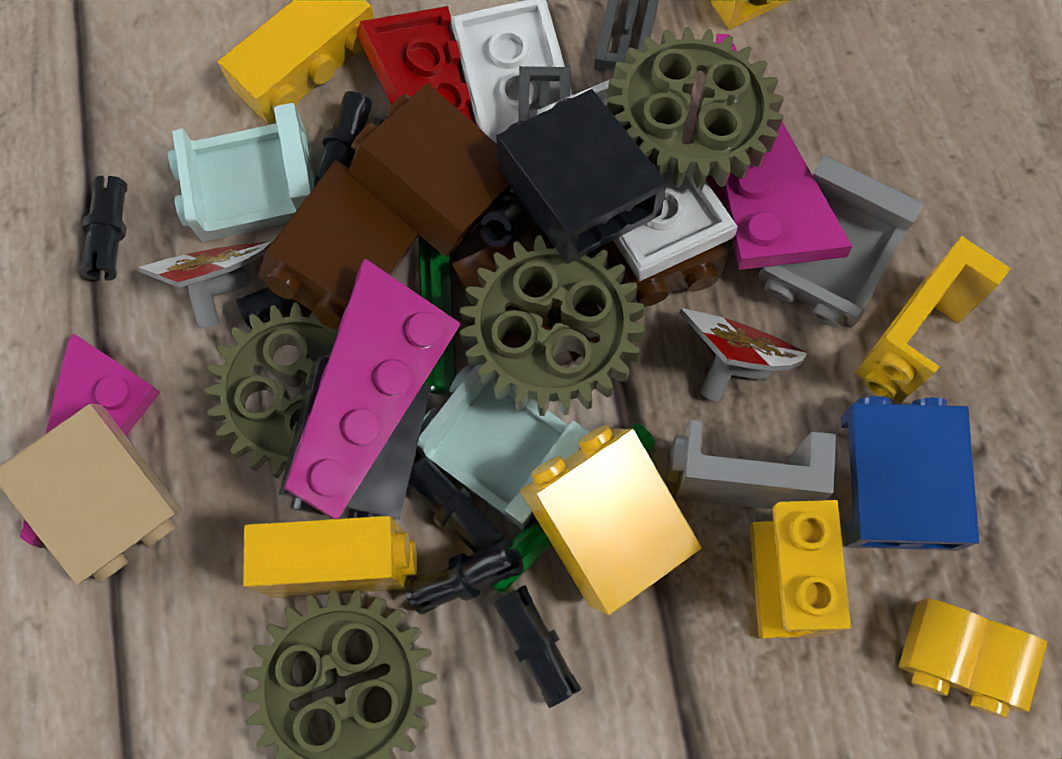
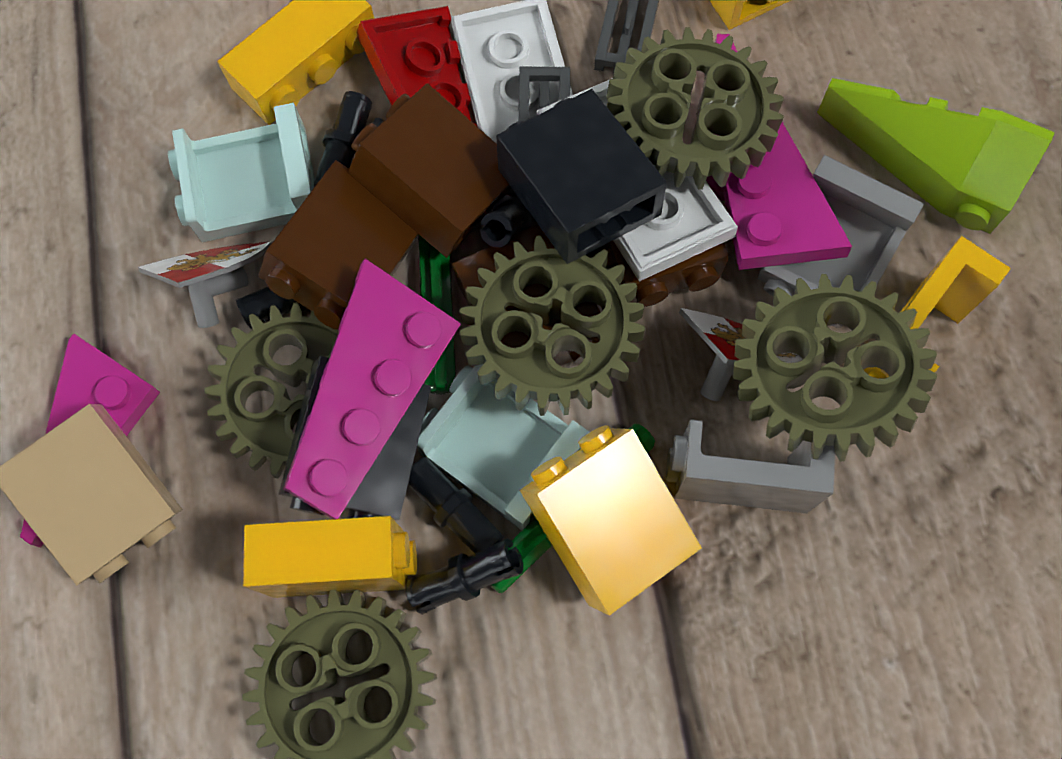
(104, 228): black pin -> none
(537, 646): black pin -> none
(800, 571): yellow panel -> none
(867, 404): none -> olive gear
(910, 475): blue panel -> none
(950, 158): none -> lime wedge
(974, 656): yellow brick -> none

